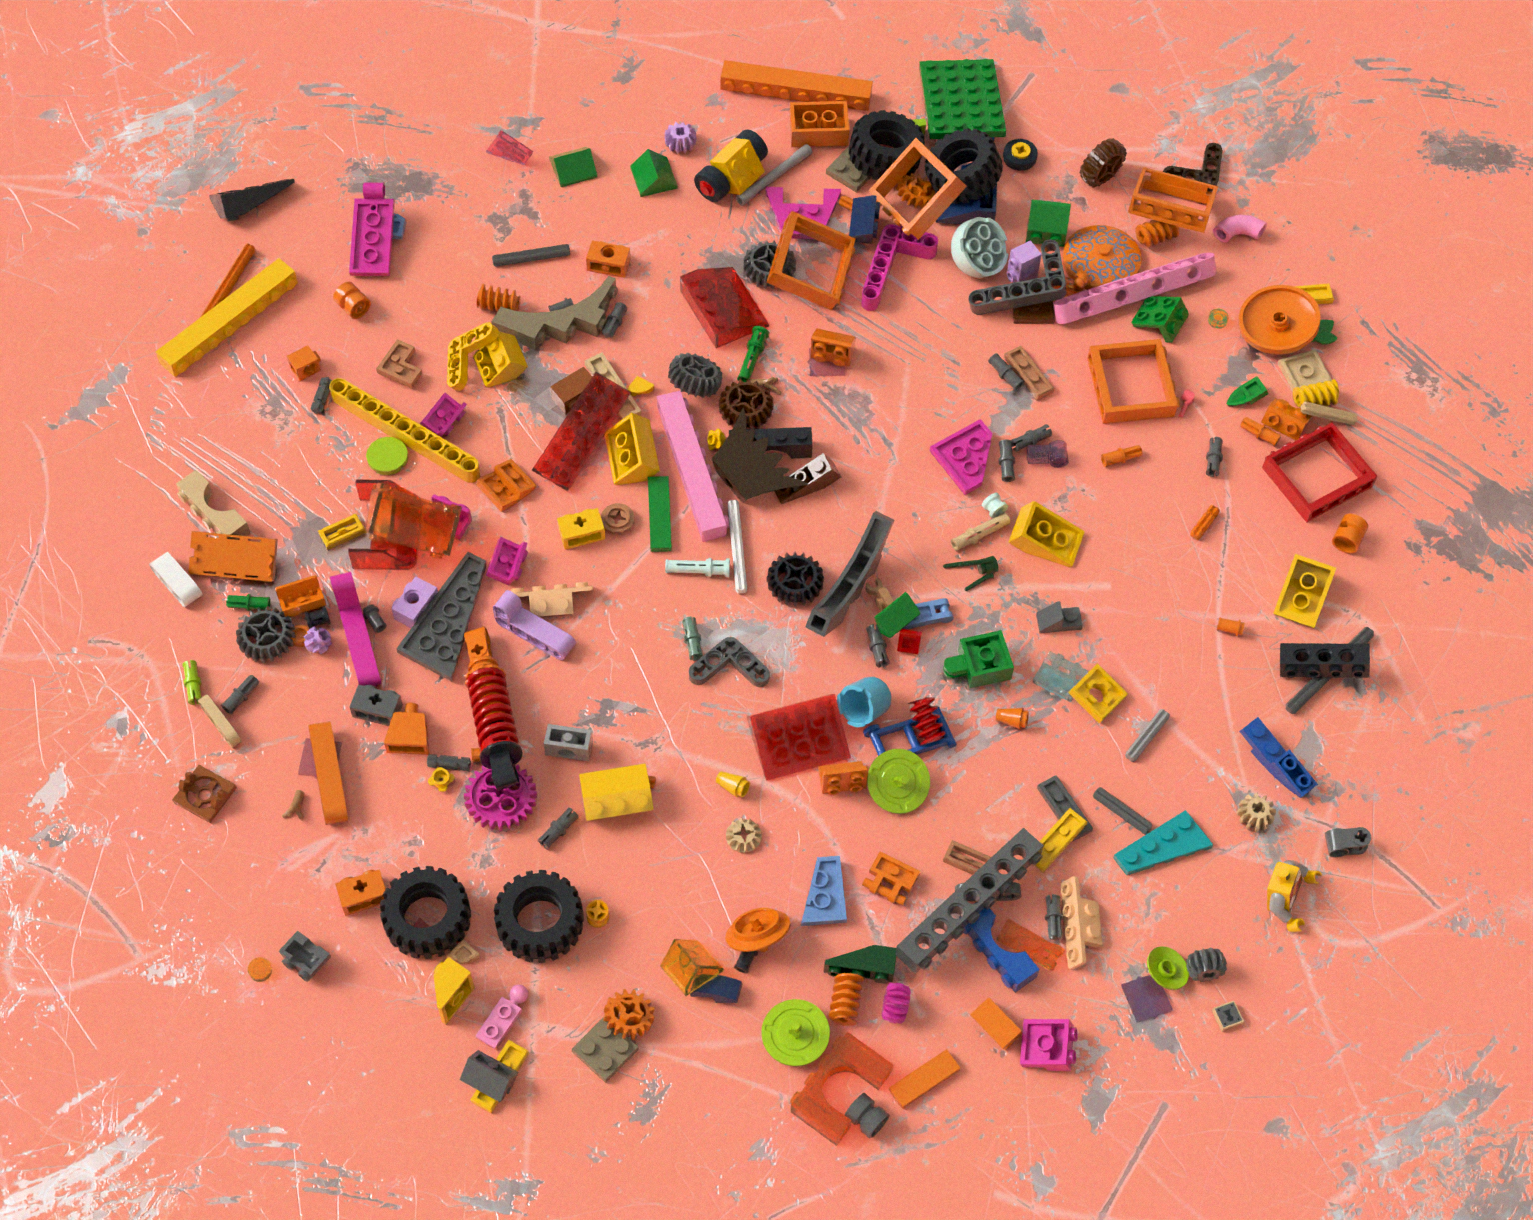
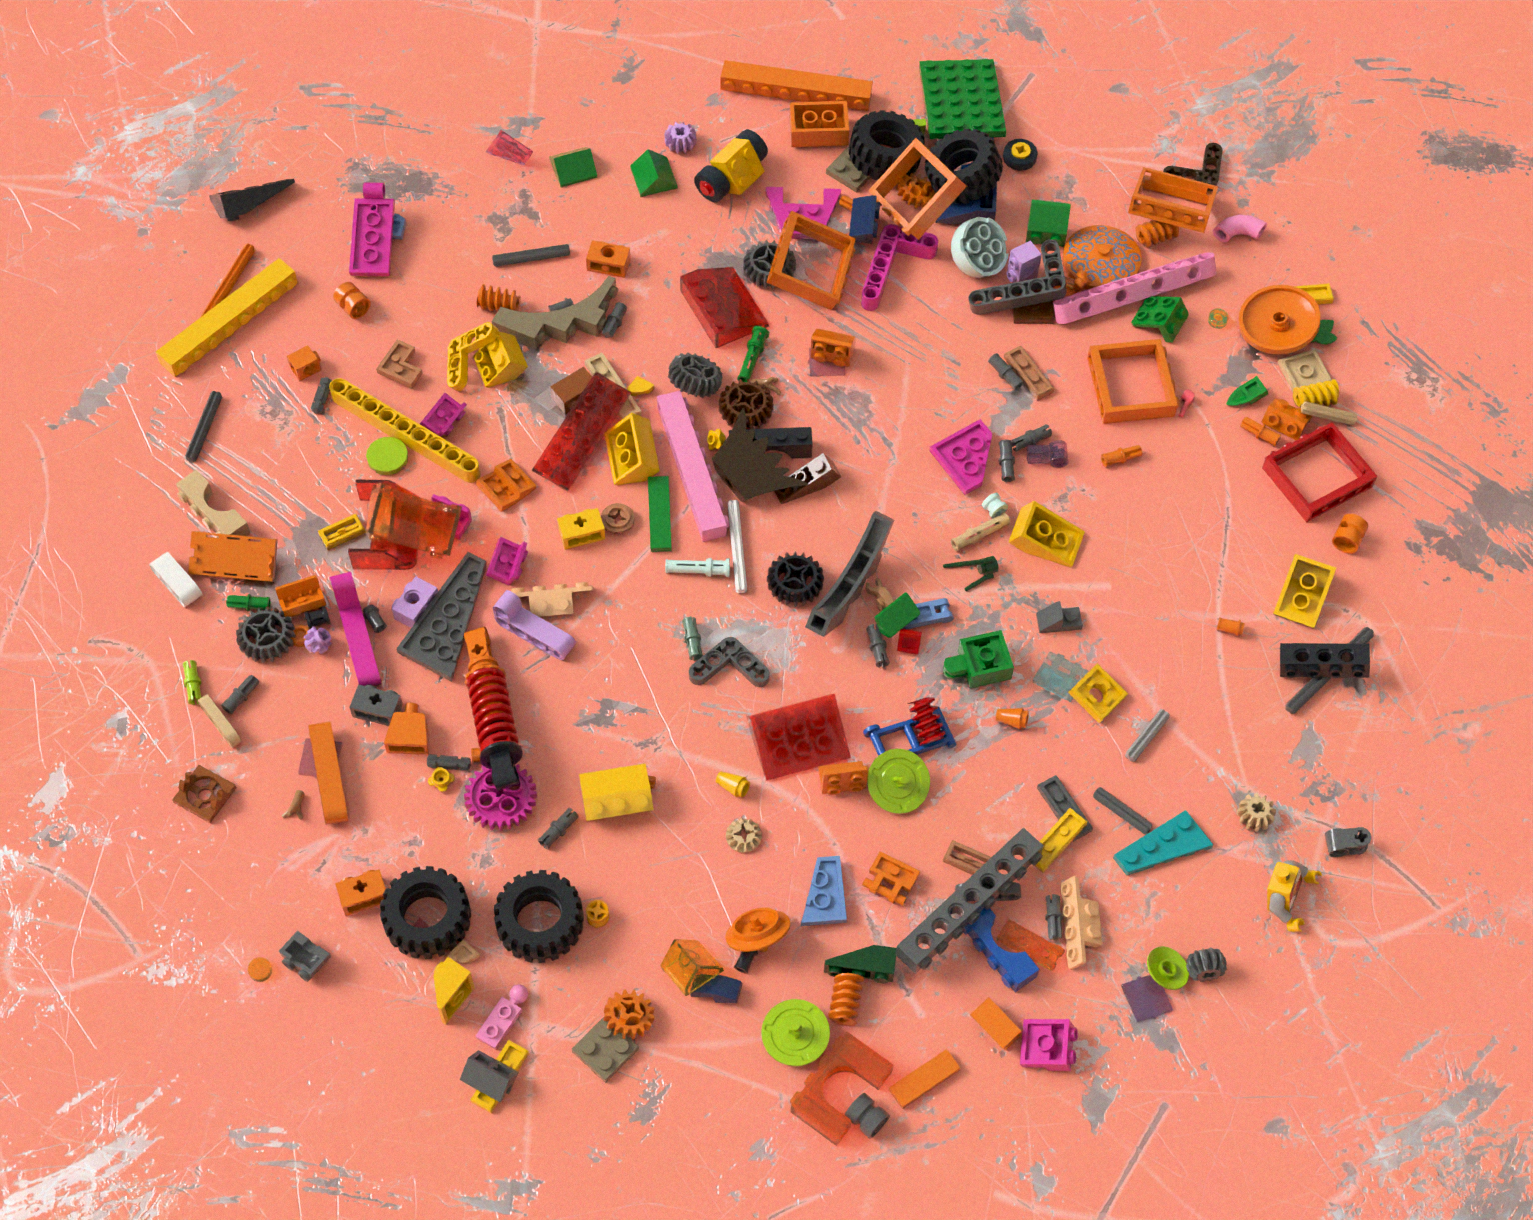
(203, 426): none -> dark grey axle
(568, 742): light grey brick -> none
(797, 157): light grey piece -> none
(864, 701): medium azure cylinder -> none
(896, 1003): dark pink gear -> none
(1103, 162): reddish brown gear -> none
(1204, 522): orange axle -> none
(1214, 456): dark grey pin -> none
(1227, 1016): tile -> none
(1276, 759): blue slope -> none

